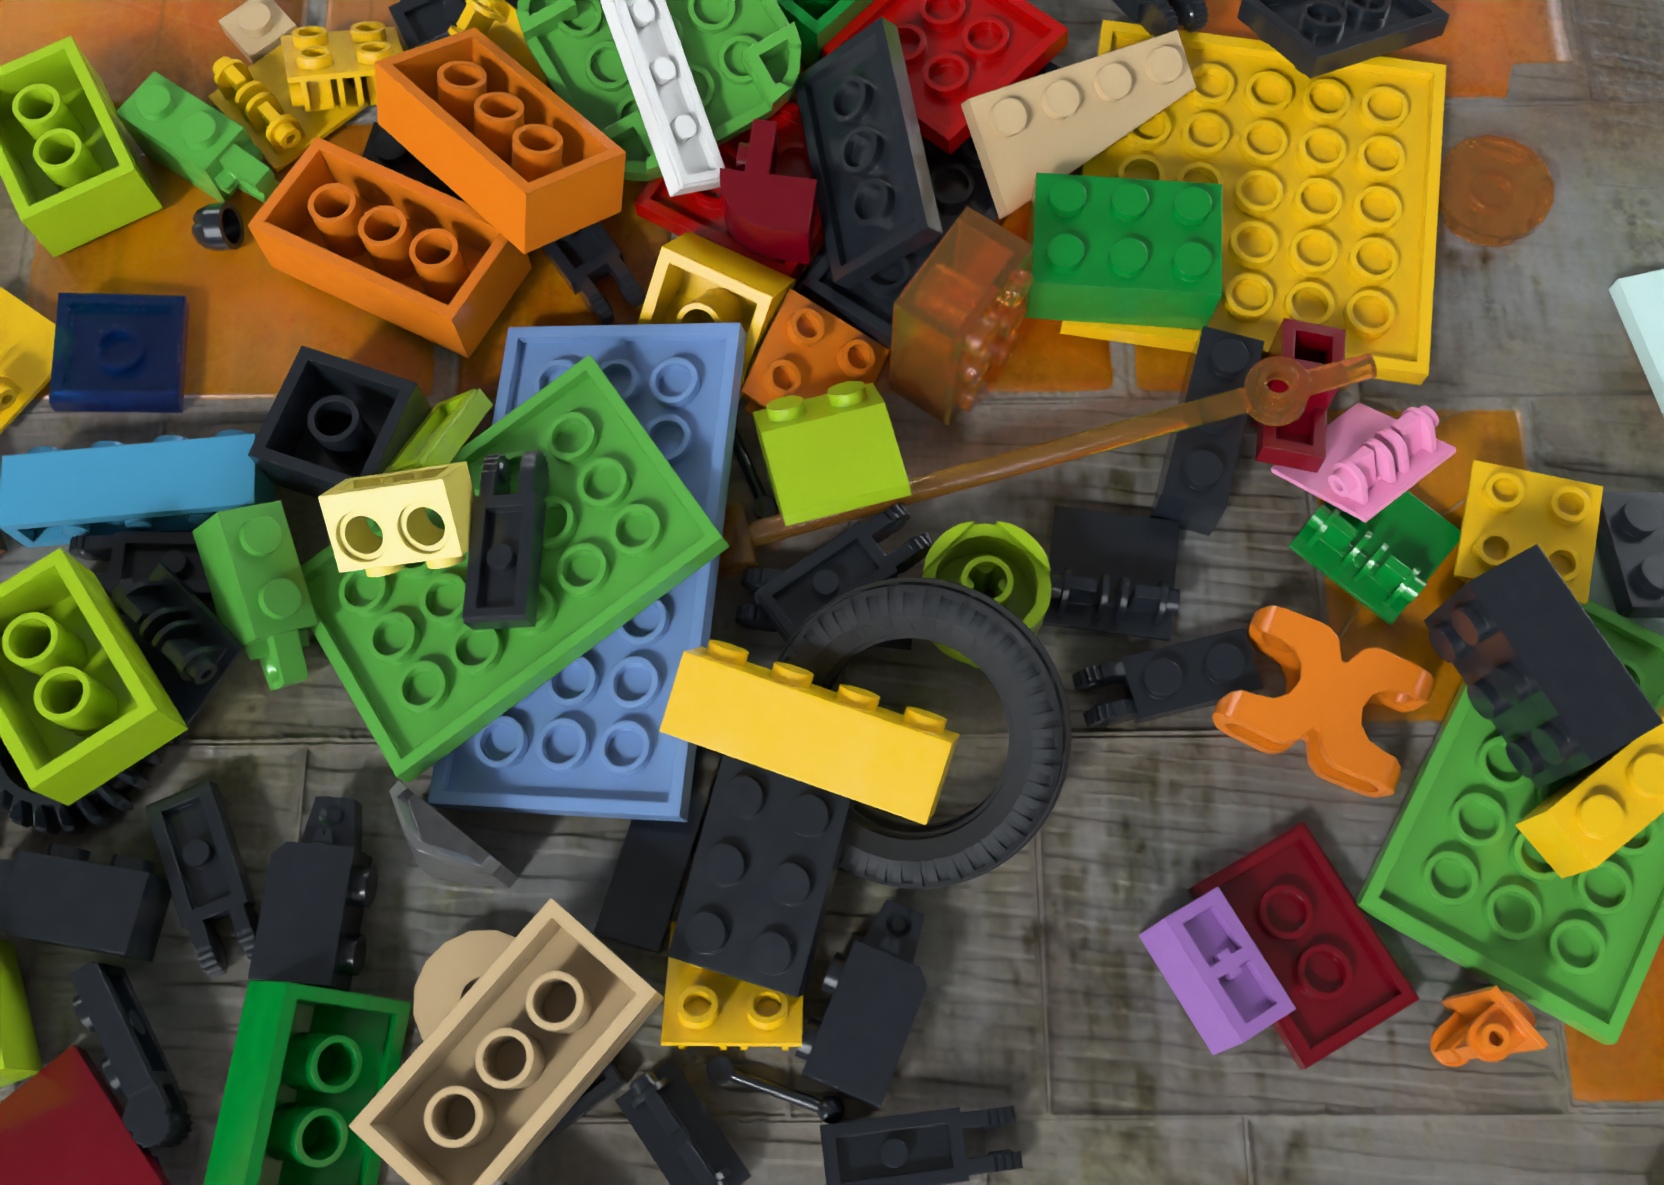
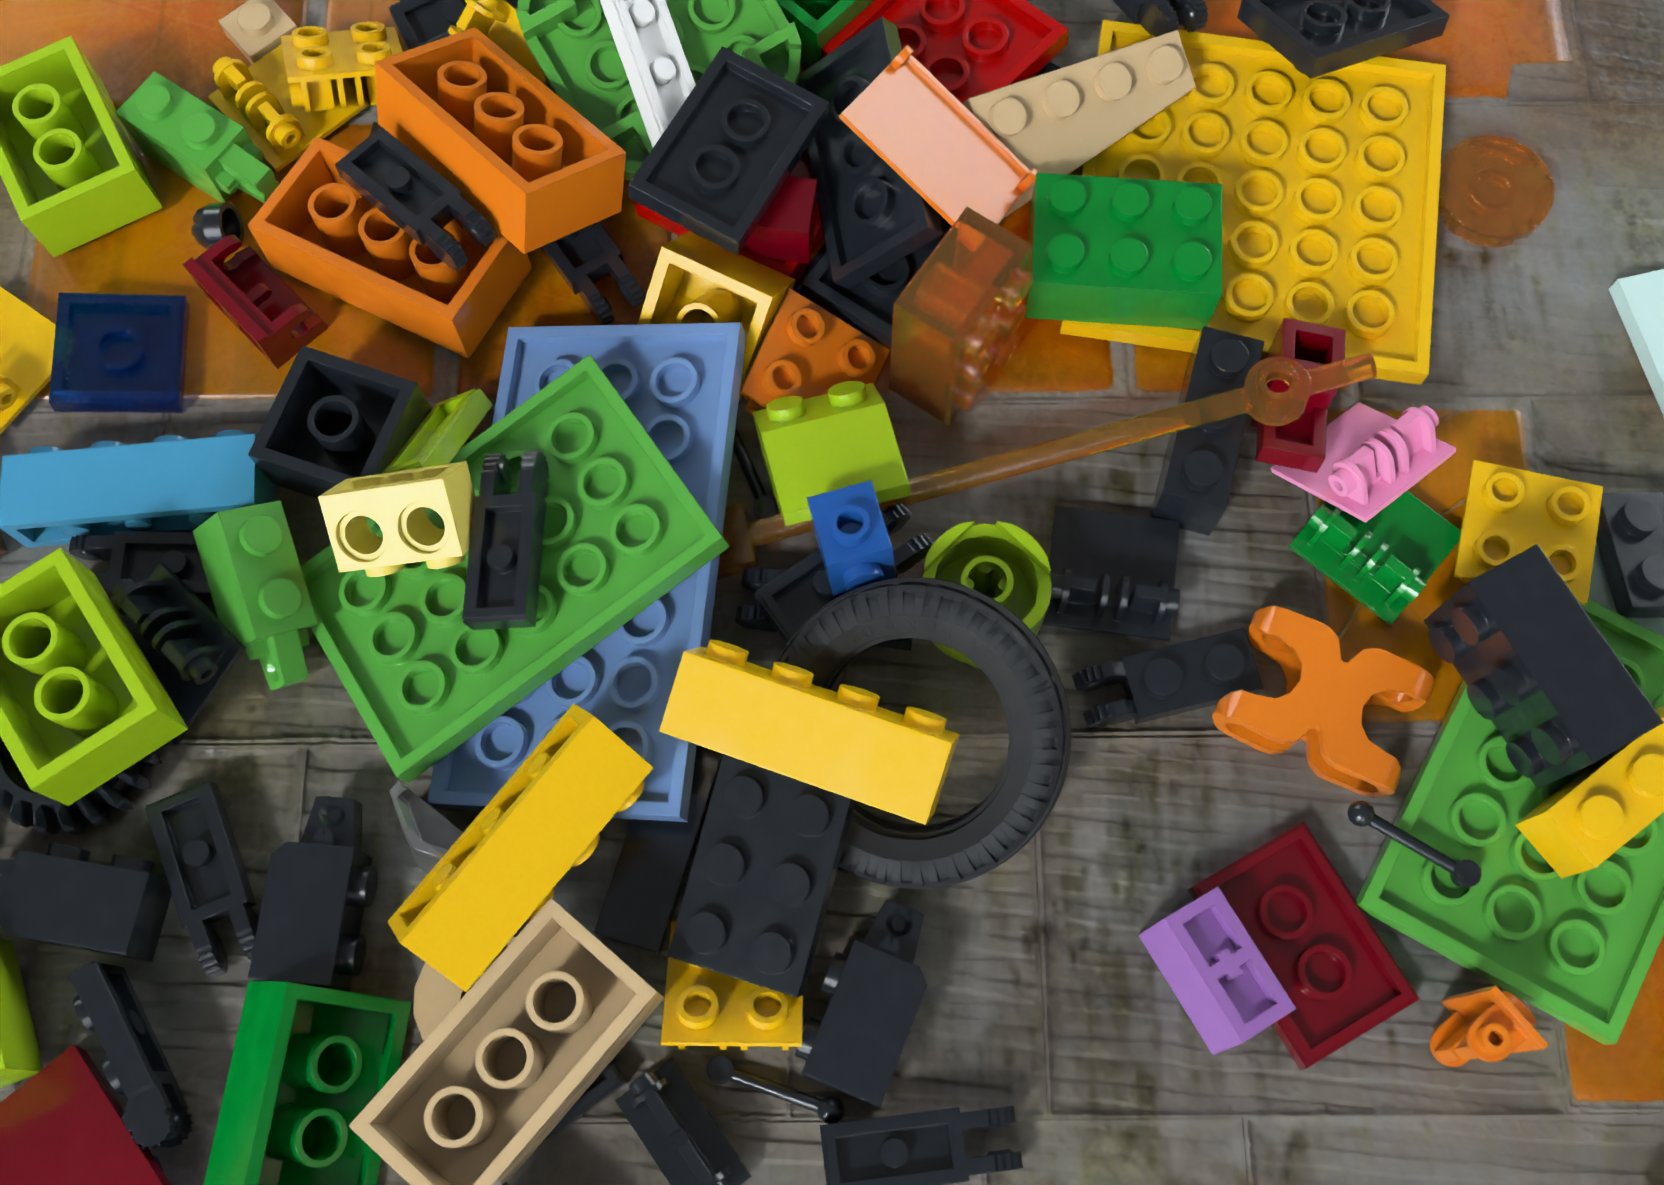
(255, 300): none -> dark red hinge
(413, 195): none -> black hinge
(520, 847): none -> yellow brick
(728, 150): none -> black plate
(852, 537): none -> blue brick
(936, 143): none -> piece
(1462, 873): none -> black hinge

